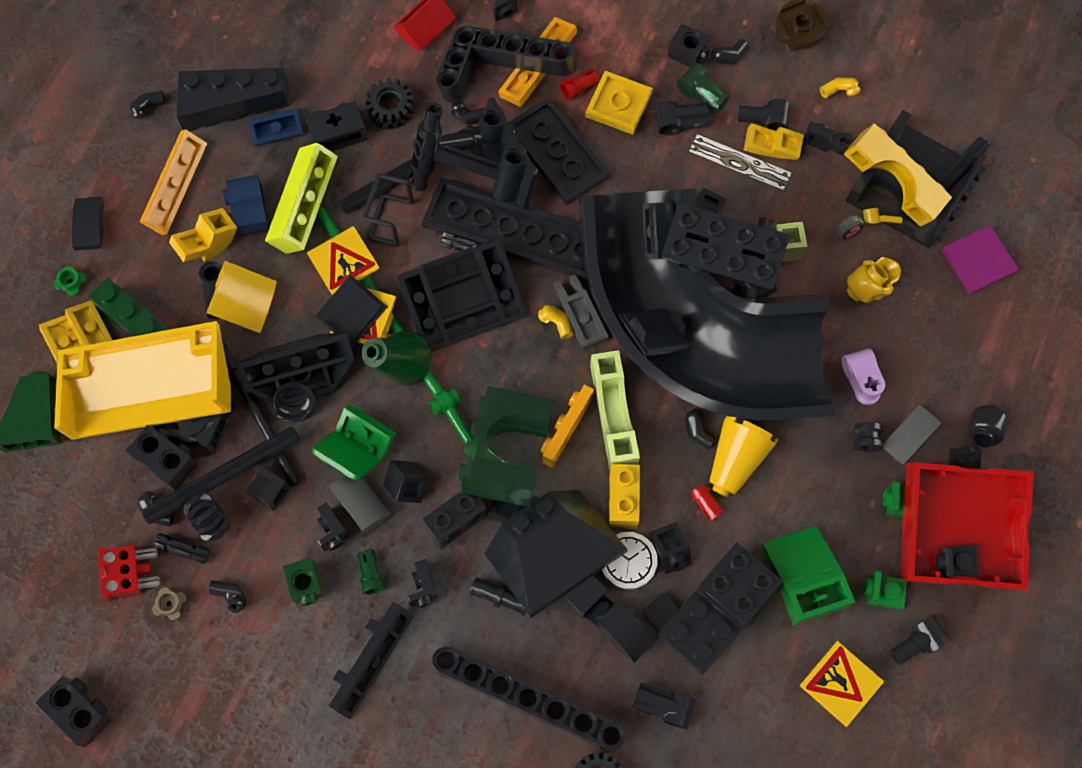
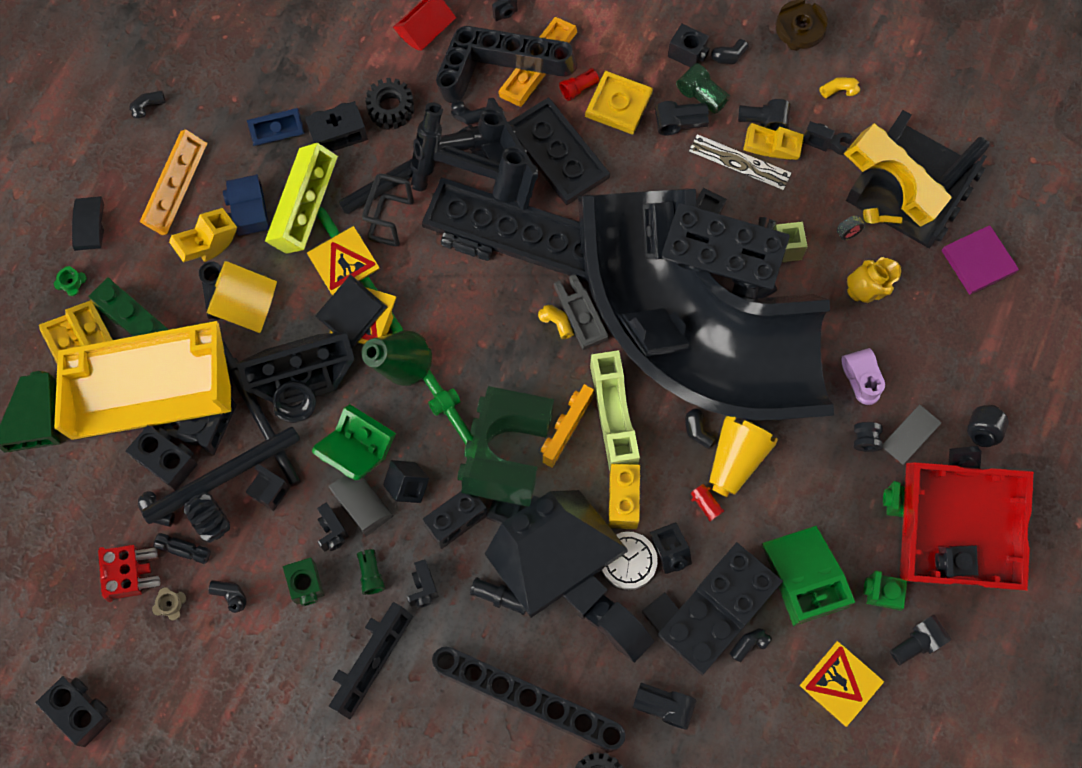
(230, 93): black wedge -> none
(462, 294): black slope -> none
(748, 641): none -> black arm

